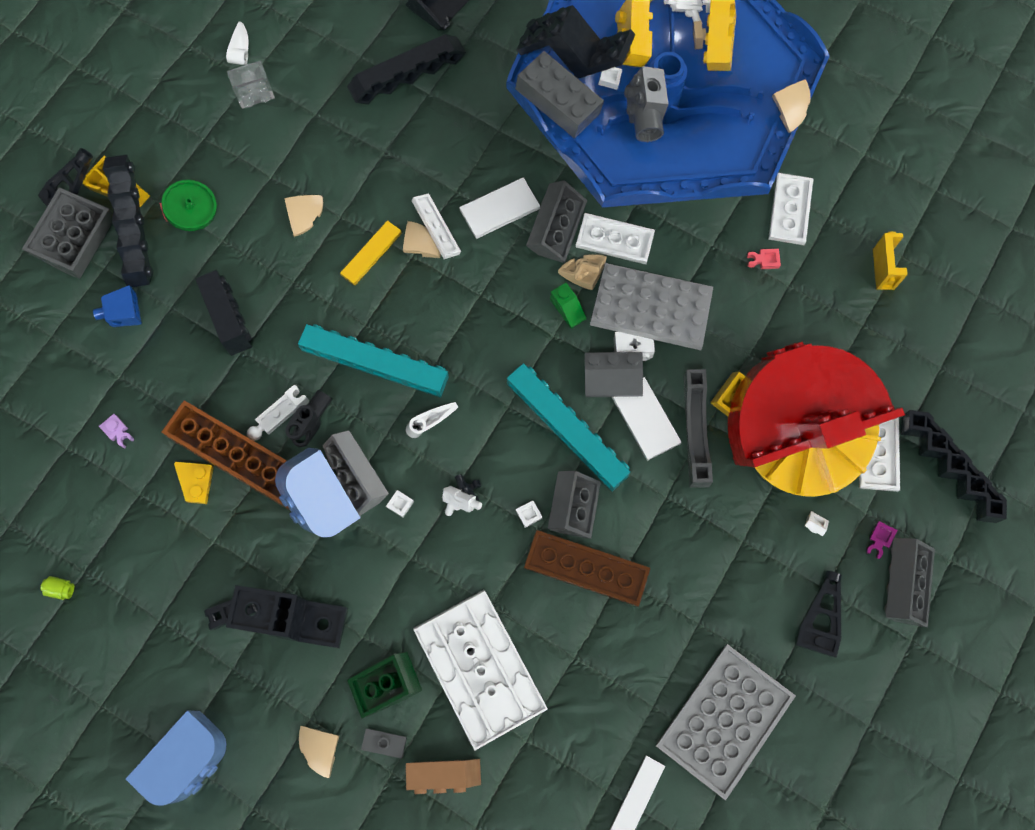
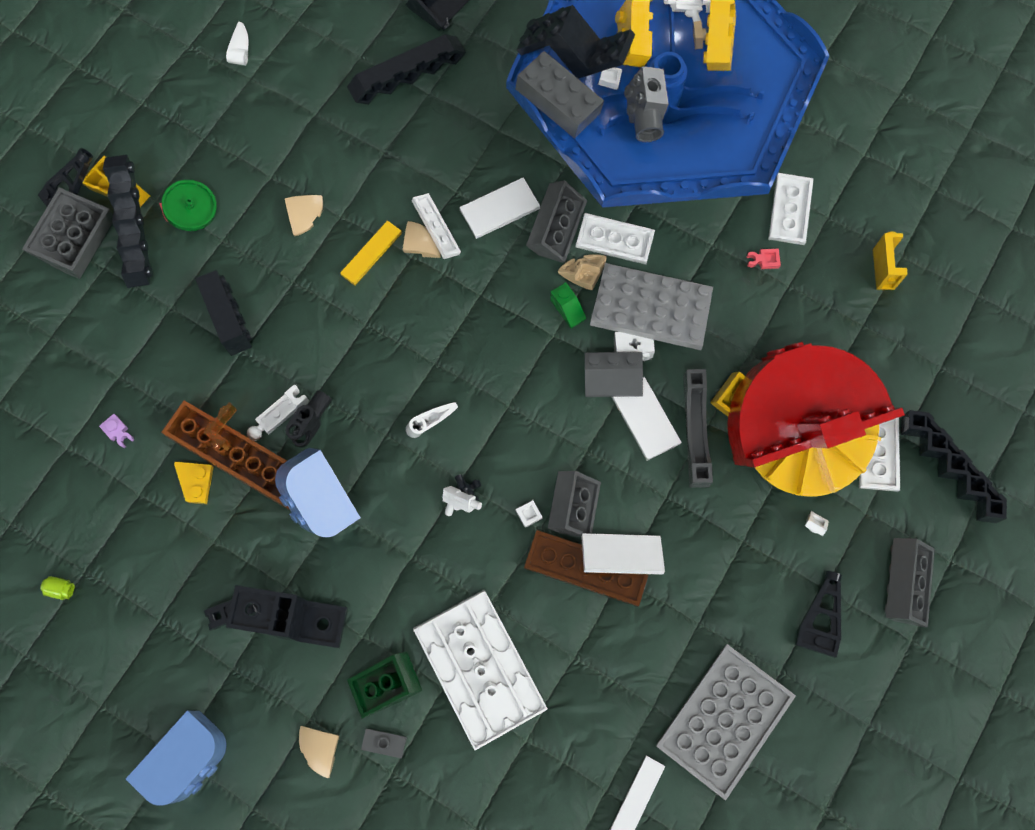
(119, 308): blue torso -> none
(215, 426): none -> clear orange bracket
(250, 84): clear brick -> none
(354, 472): light grey wedge -> none
(373, 360): teal brick -> none
(400, 503): white plate -> none
(443, 775): medium nougat wedge -> none
(568, 427): teal brick -> none
(622, 554): none -> white tile
(793, 104): tan brick -> none
(882, 536): magenta plate -> none

